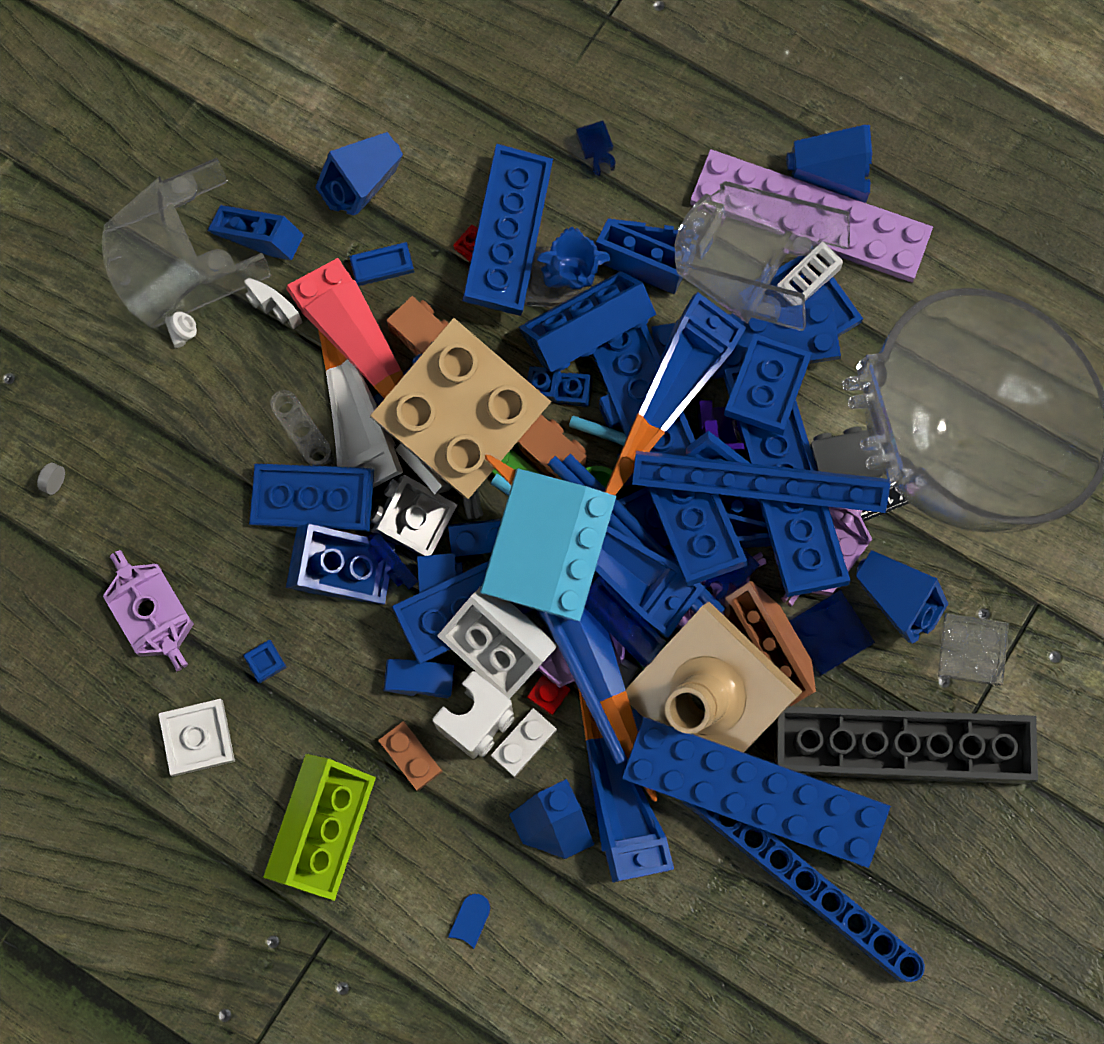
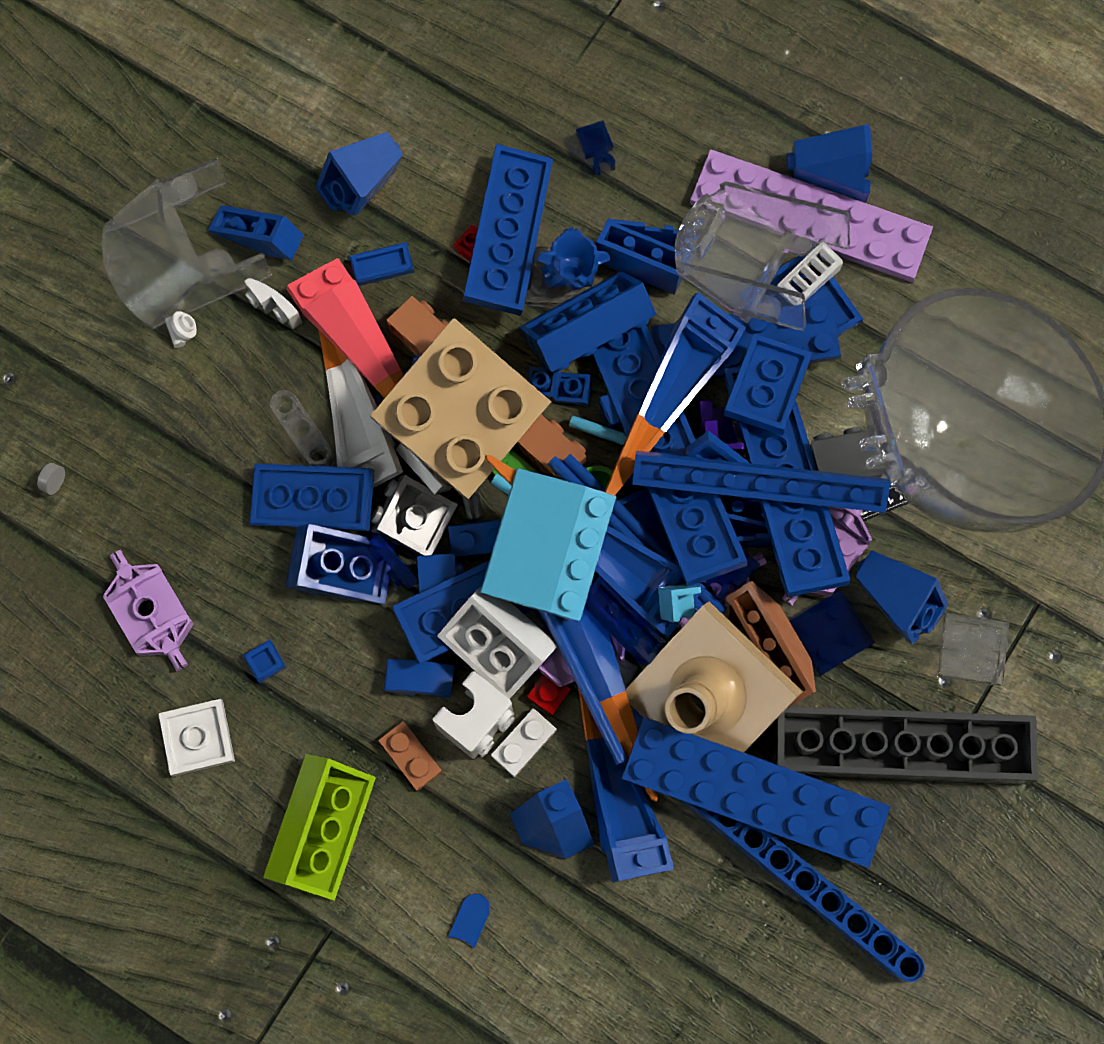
(677, 601): none -> medium azure panel

